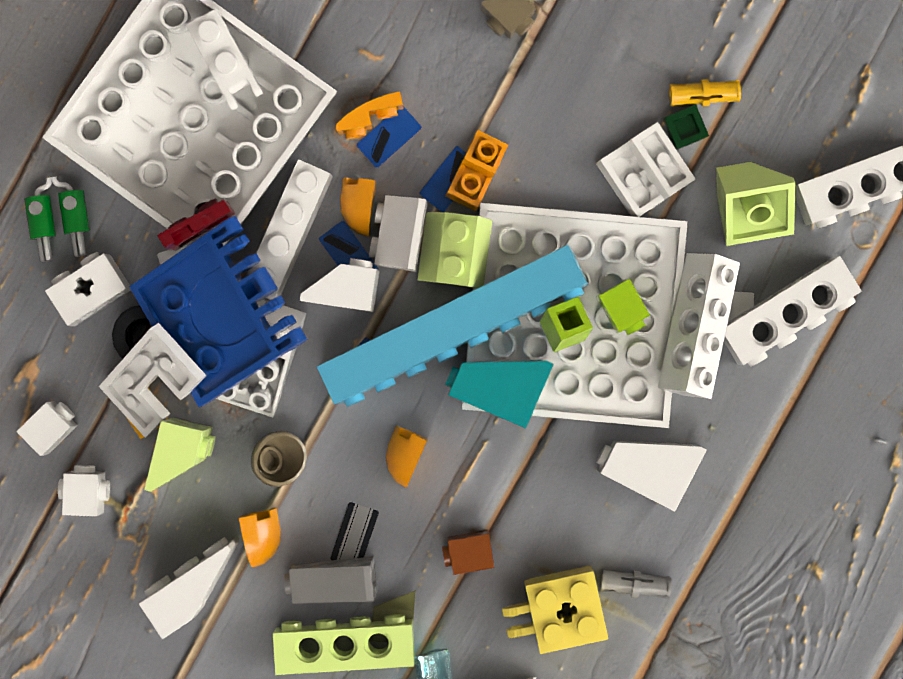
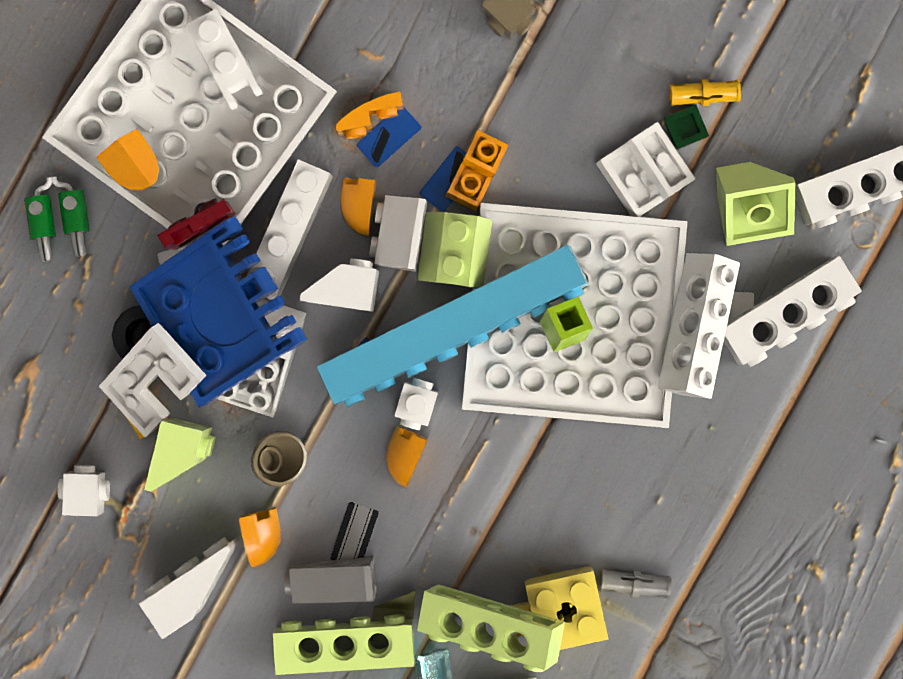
(48, 427): white brick -> none
(107, 287): white brick -> none
(130, 162): none -> light orange brick
(343, 245): blue sticker -> none
(416, 403): none -> white brick
(468, 552): dark orange brick -> none
(501, 387): teal slope -> none
(541, 632): none -> yellowish green brick
(624, 307): lime brick -> none
(652, 468): white slope -> none

